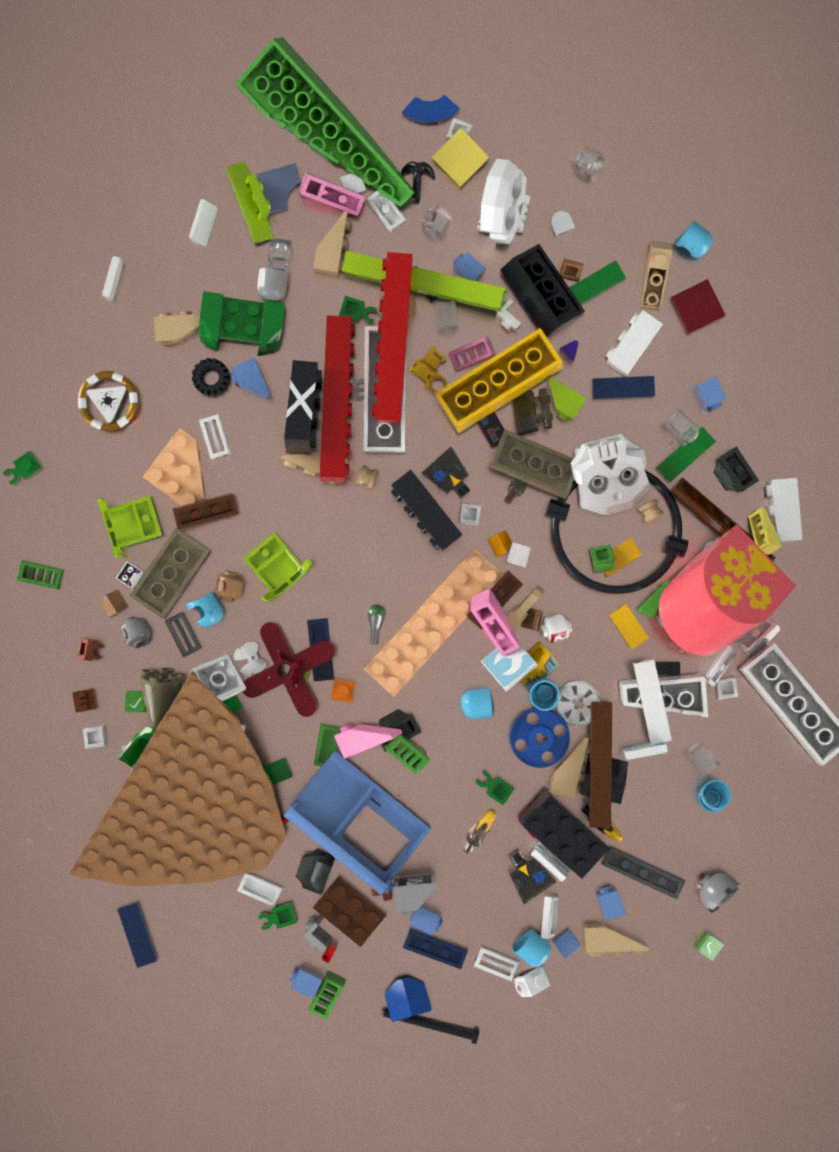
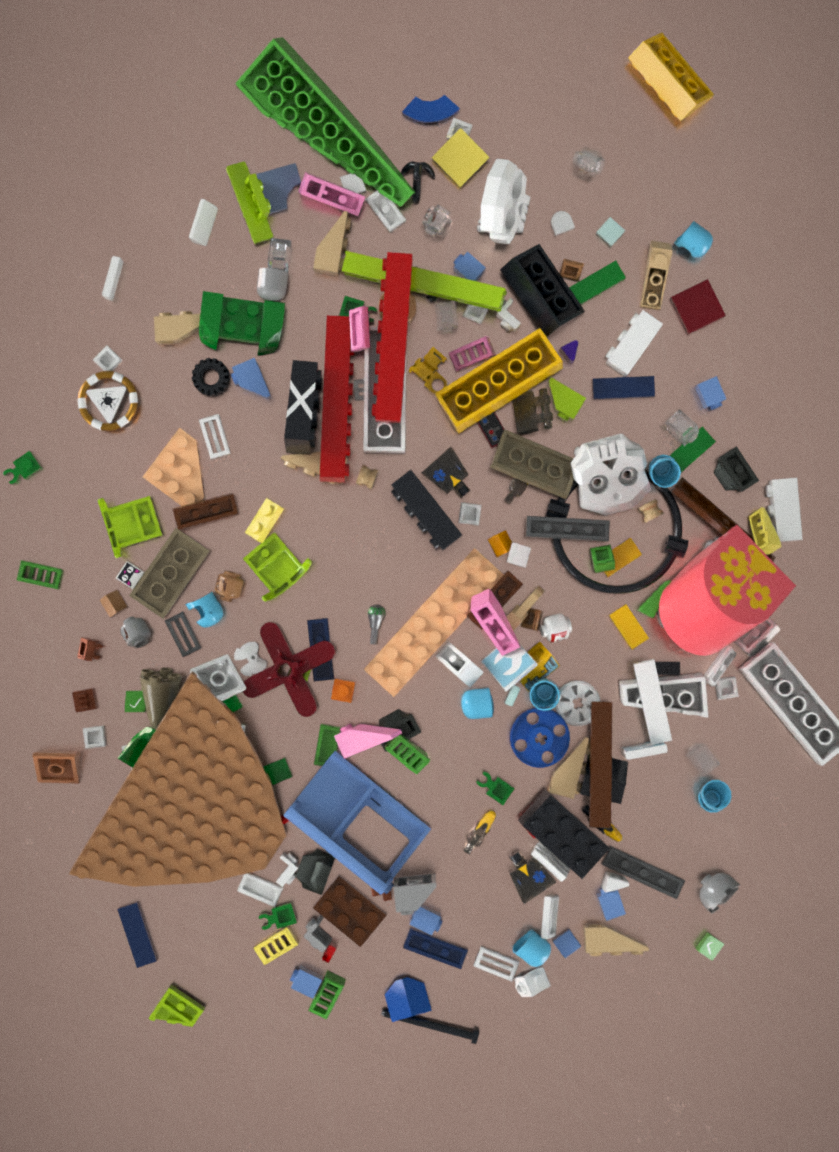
(57, 766): none -> nougat slope
(107, 359): none -> white tile
(177, 1008): none -> lime wing
(264, 520): none -> light yellow plate
(284, 931): none -> light yellow slope
(288, 874): none -> white bracket
(359, 329): none -> bright pink tile
(459, 664): none -> white slope
(475, 313): none -> white tile
(512, 695): none -> light aqua tile
(567, 528): none -> dark grey tile
(610, 231): none -> light aqua tile
(613, 881): none -> white slope
(664, 471): none -> medium azure helmet
(670, 76): none -> yellow slope

